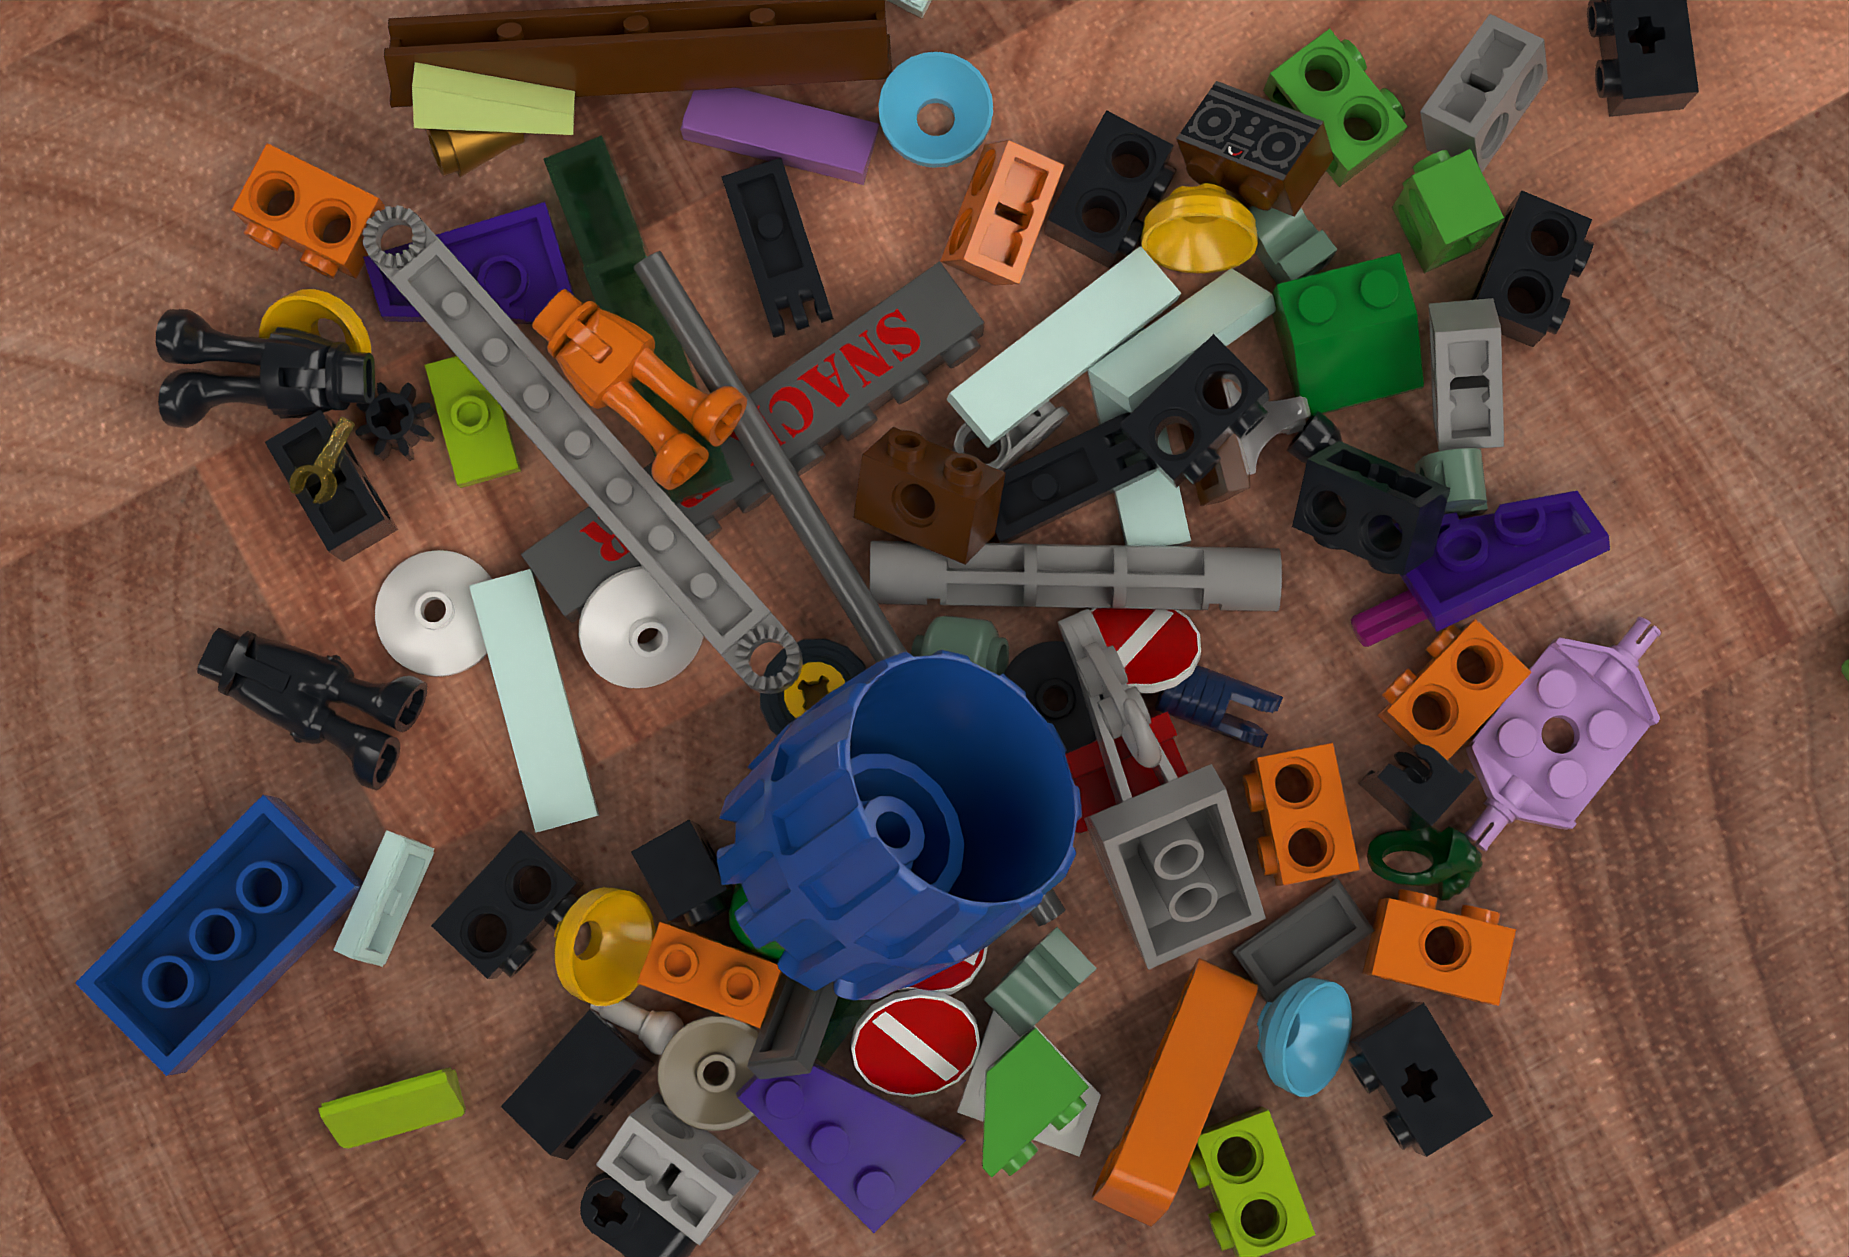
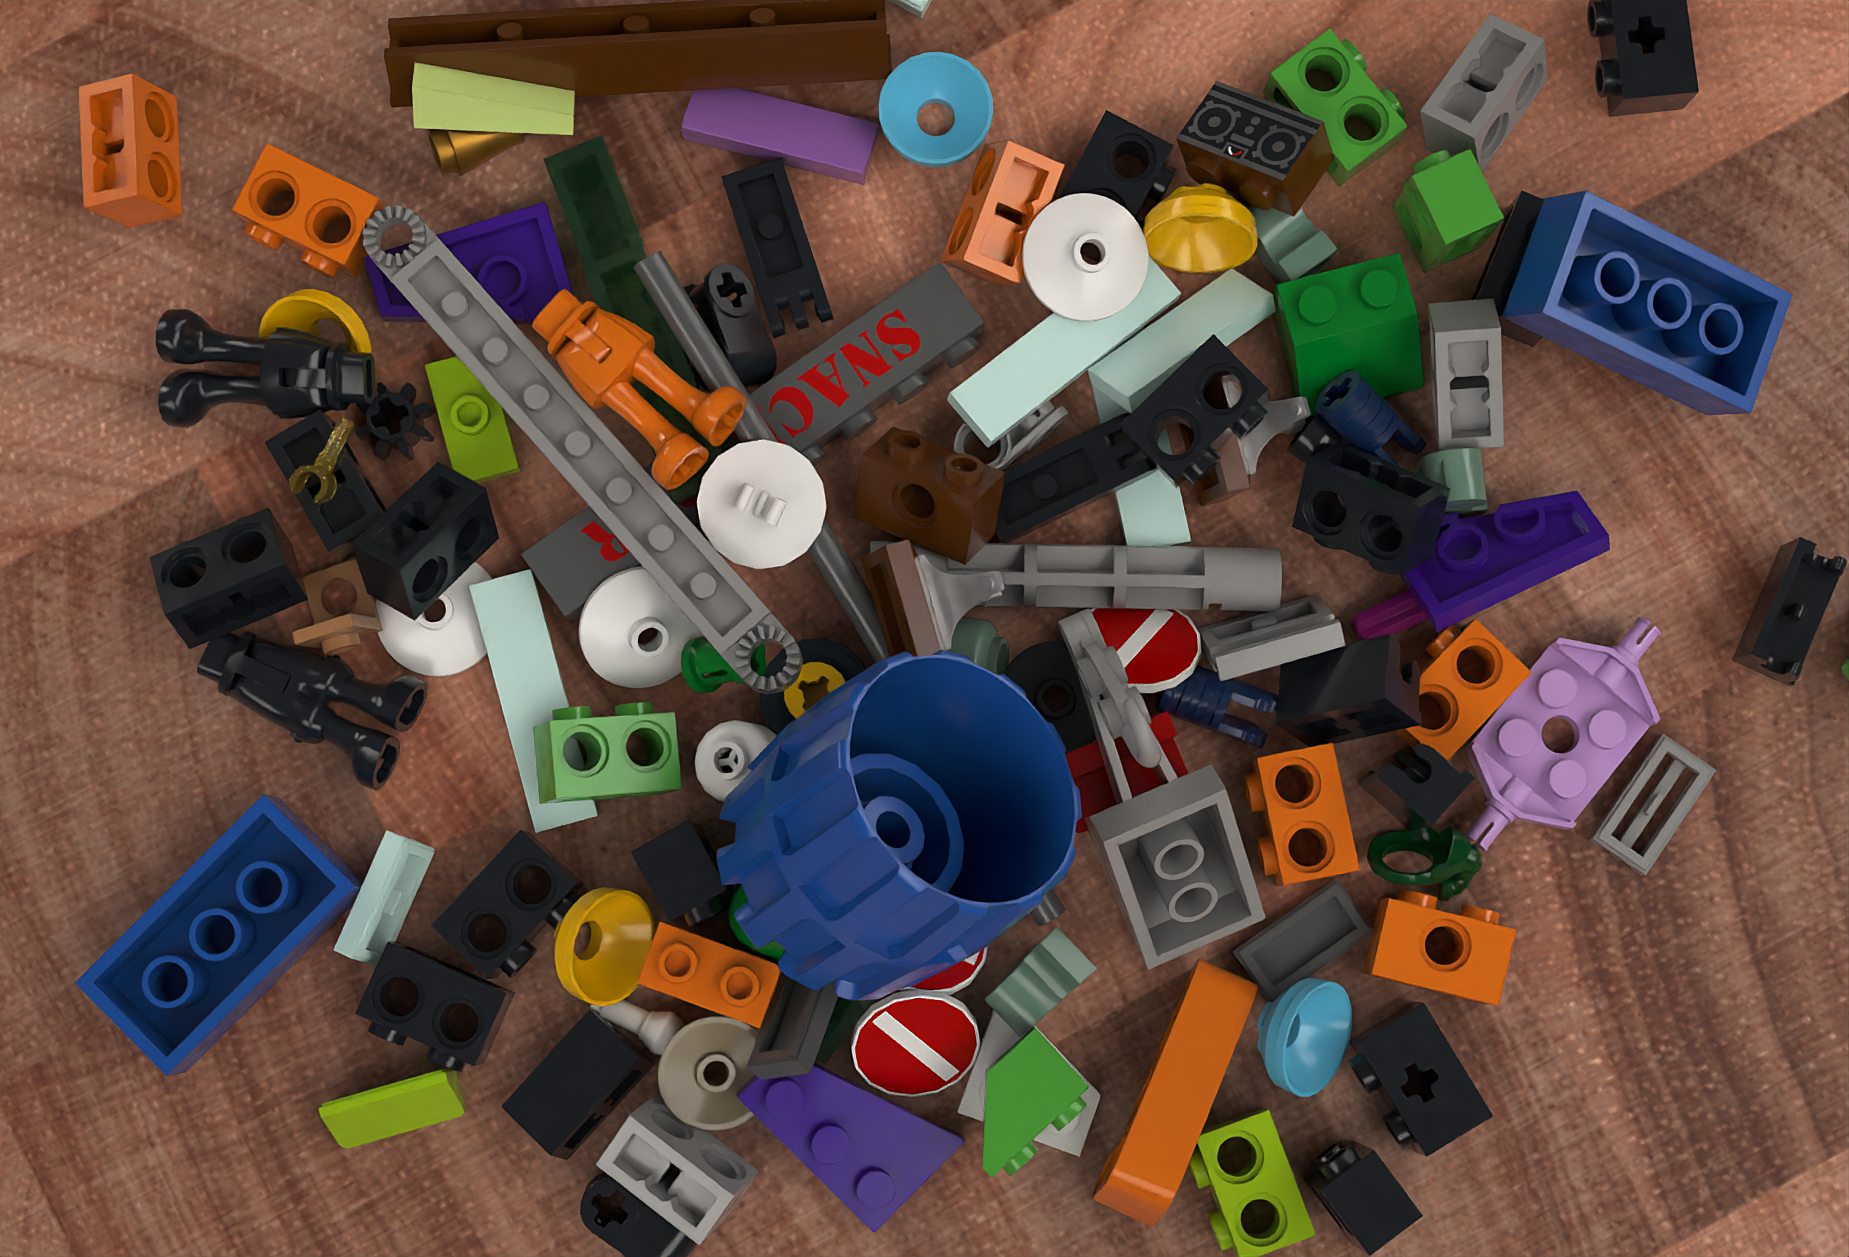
(130, 151): none -> orange brick
(228, 578): none -> black brick
(333, 632): none -> medium nougat bracket
(425, 540): none -> black brick
(440, 990): none -> black brick
(608, 768): none -> bright green brick
(701, 658): none -> green bush
(726, 753): none -> white head
(735, 324): none -> black piece
(761, 504): none -> white piece
(919, 602): none -> reddish brown piece
(1060, 274): none -> white dish
(1270, 637): none -> light grey plate
(1349, 693): none -> black hinge
(1361, 1195): none -> black brick
(1365, 416): none -> dark blue hinge
(1621, 848): none -> light grey tile
(1647, 304): none -> blue brick
(1789, 611): none -> black hinge

